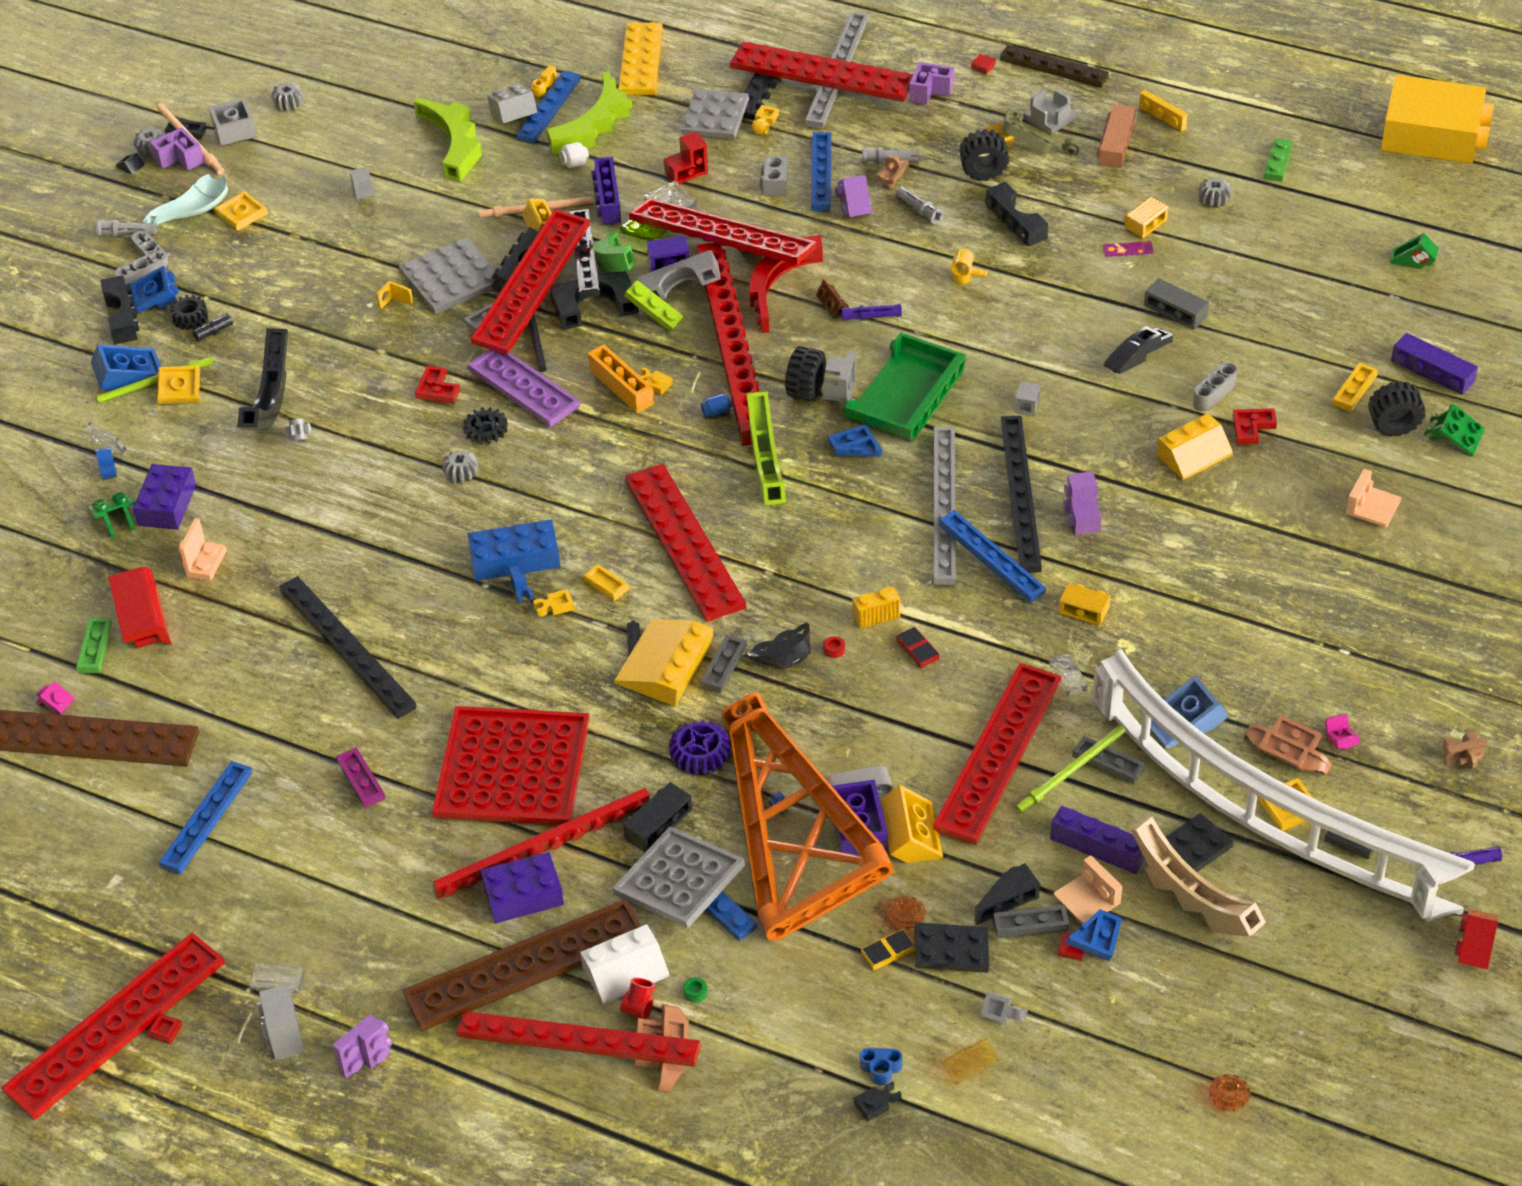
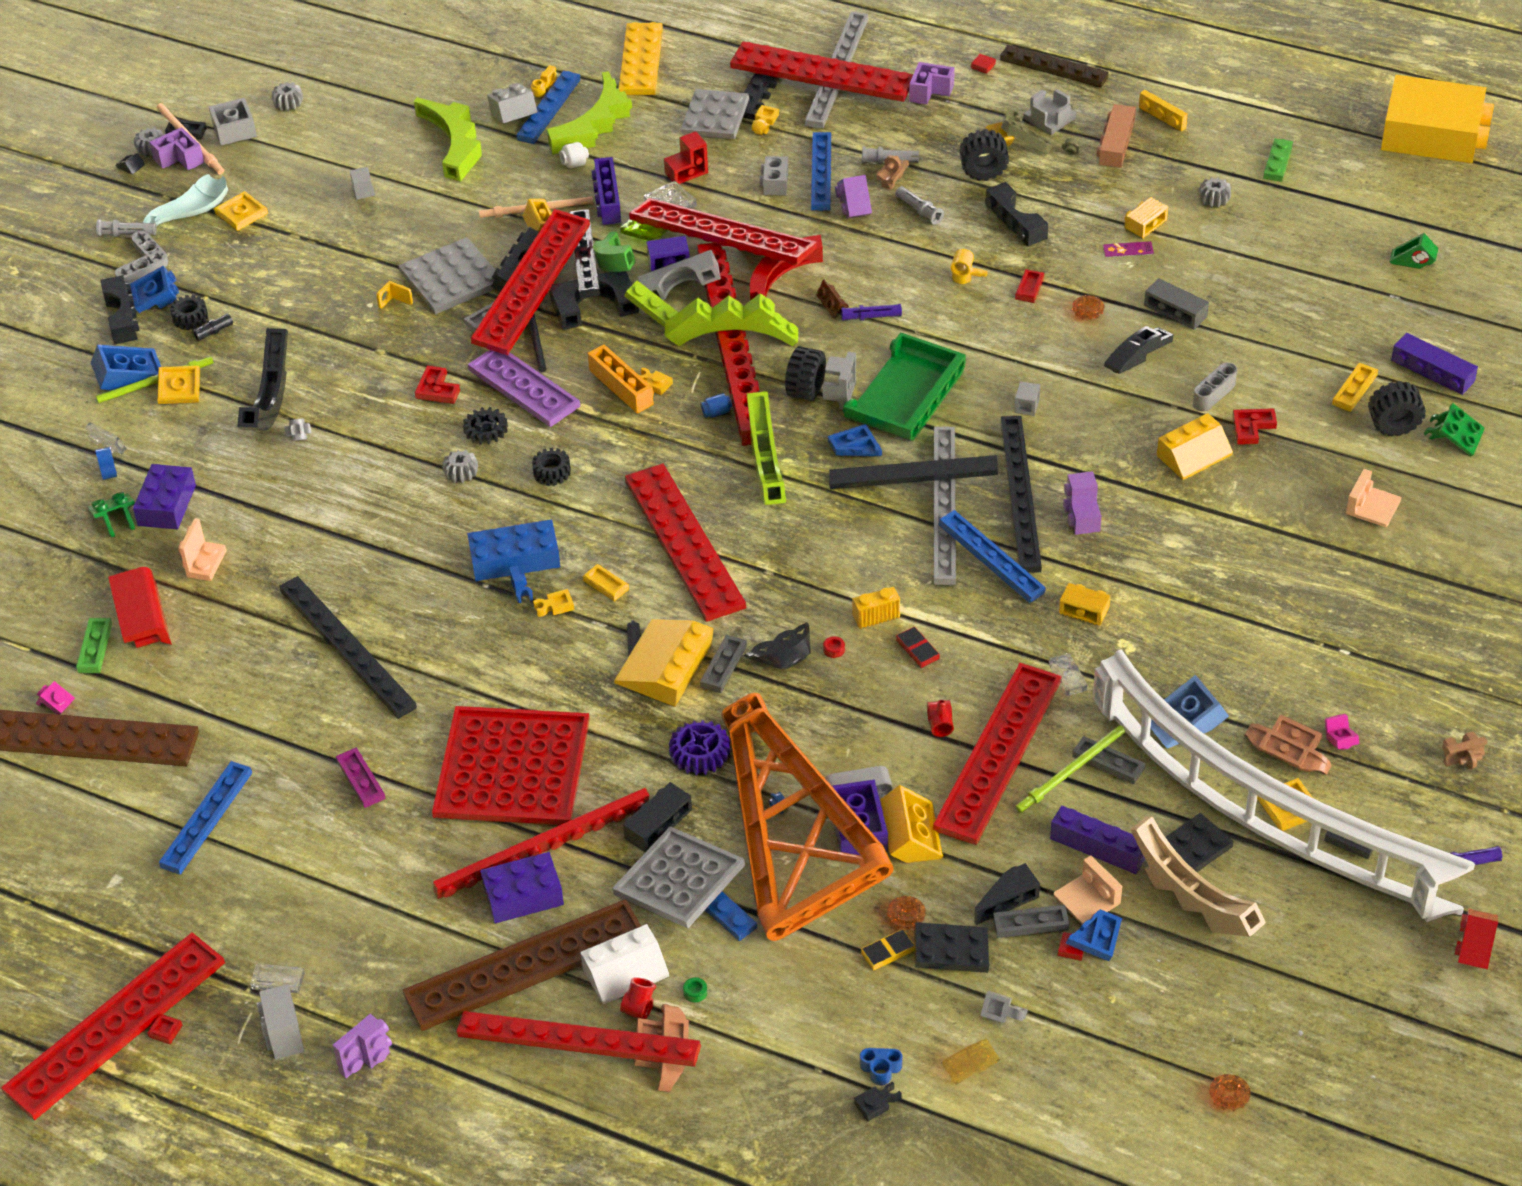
(555, 474): none -> black tyre
(729, 314): none -> lime arch
(913, 472): none -> black tile
(940, 717): none -> red piece
(1029, 286): none -> red tile
(1094, 303): none -> clear orange gear

